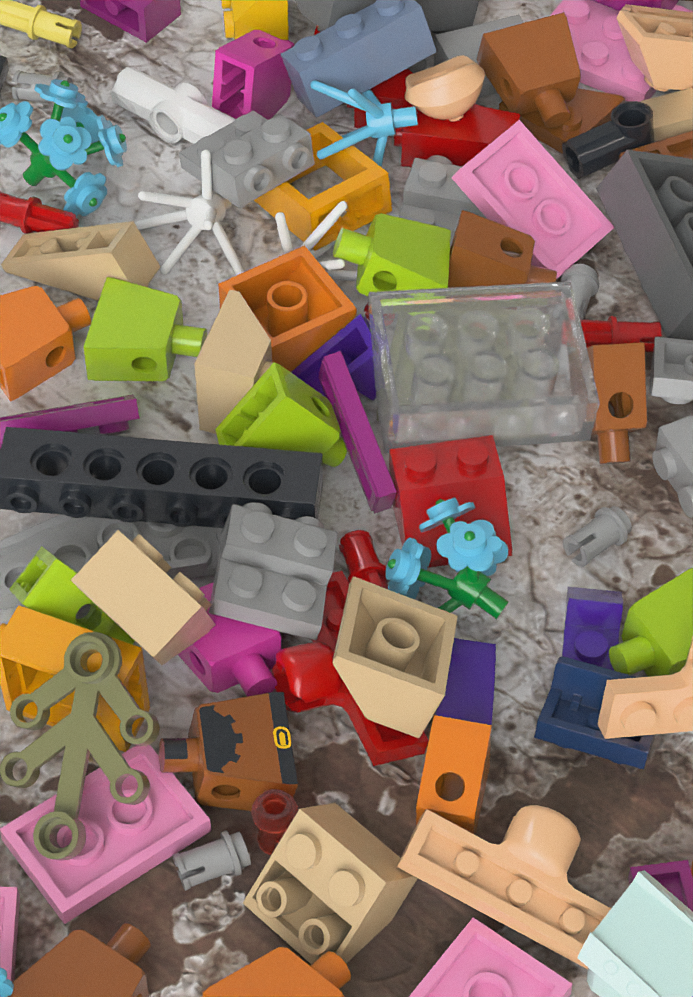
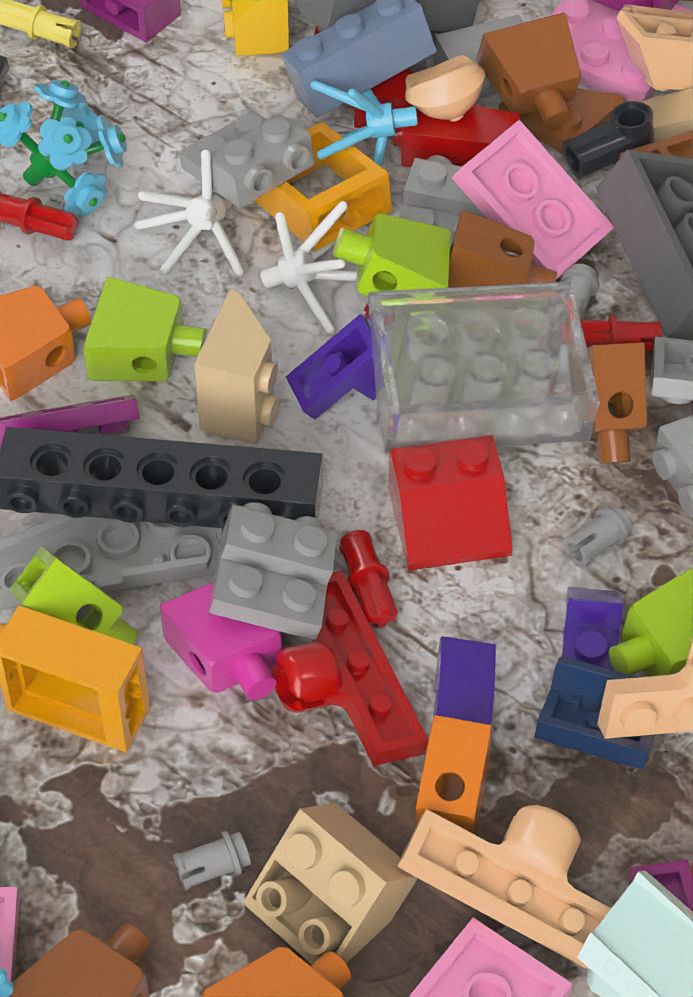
(33, 79): light grey pin -> none
(79, 736): olive plant -> none
(83, 258): tan slope -> none
(120, 837): bright pink plate -> none
(137, 594): tan slope -> none
(170, 110): white piece -> none
(235, 751): dark orange torso -> none
(251, 75): dark pink torso -> none
(272, 815): clear red pin -> none
(284, 415): lime torso -> none
(294, 304): orange slope -> none
(357, 433): magenta tile -> none
(394, 655): tan slope -> none
(470, 550): medium azure plant -> none

